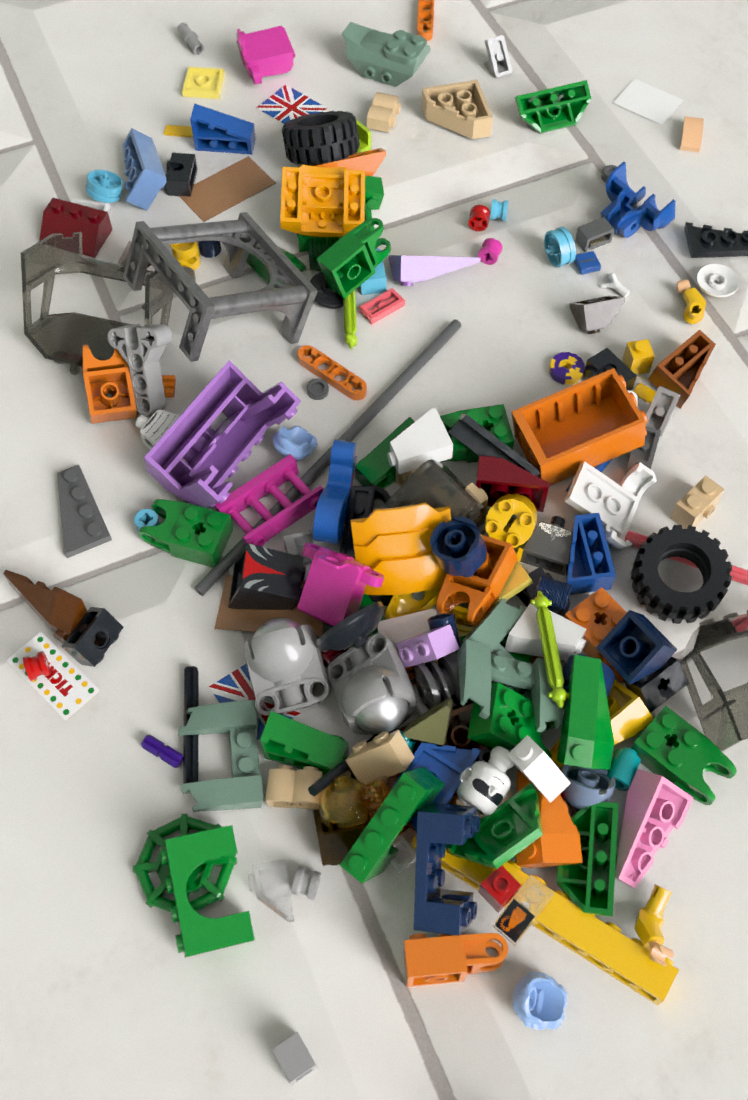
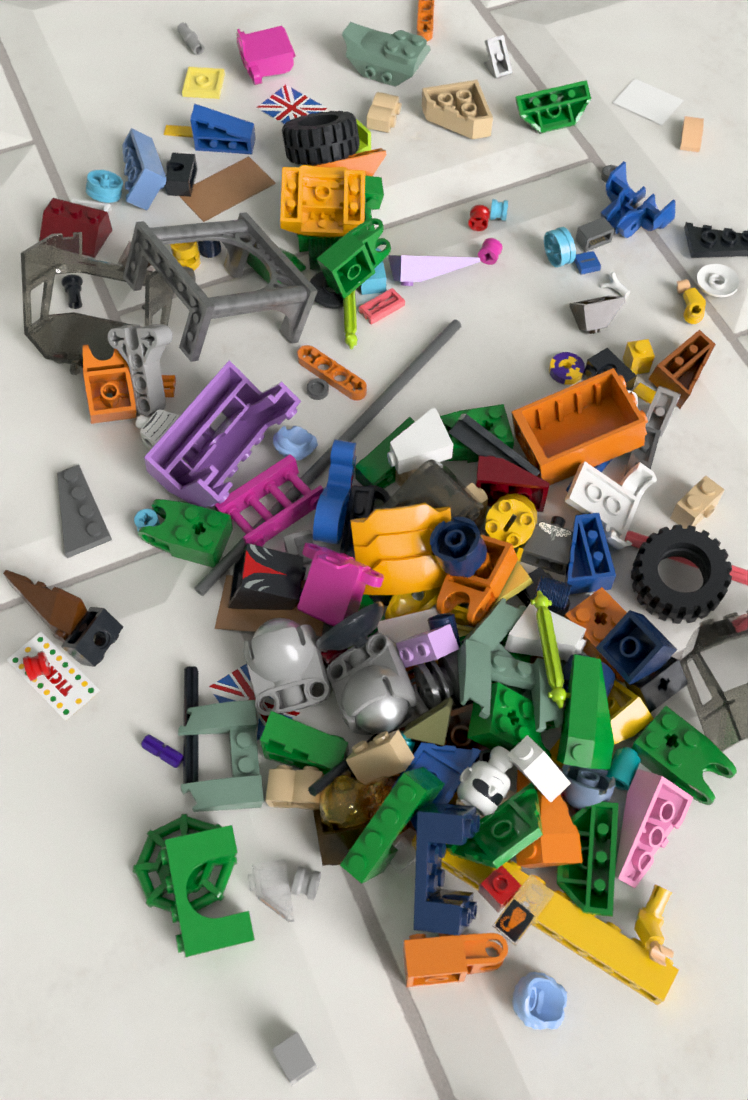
(72, 287): none -> black pin

